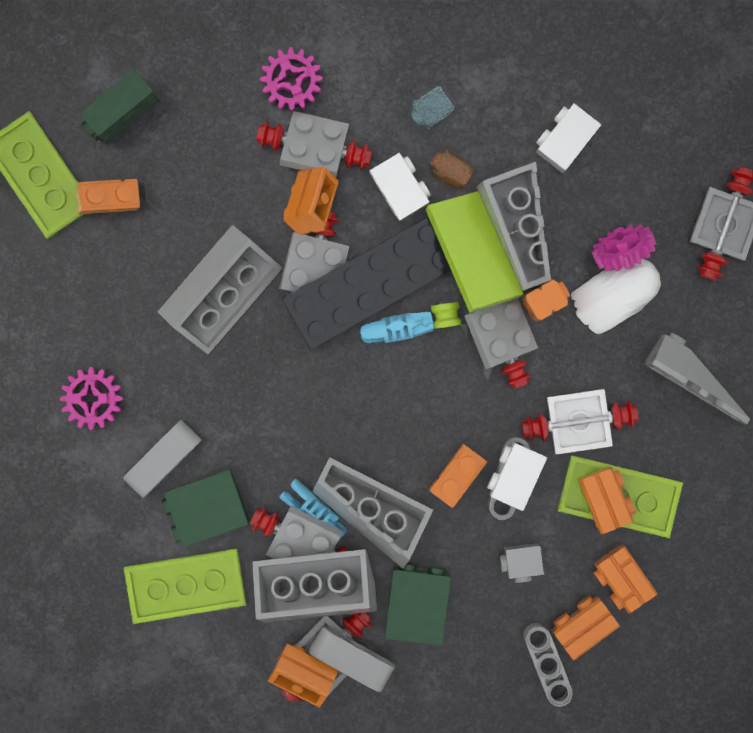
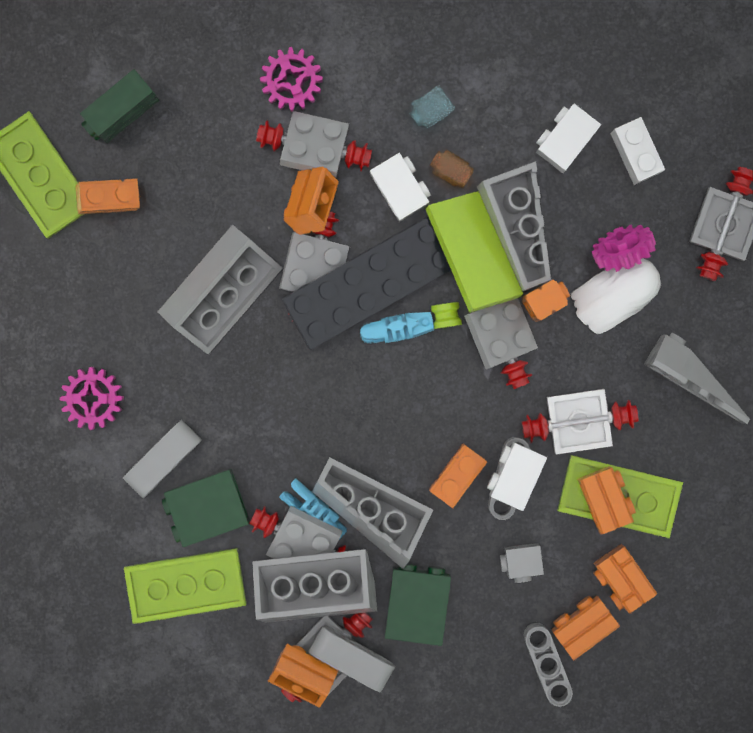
(637, 151): none -> white brick

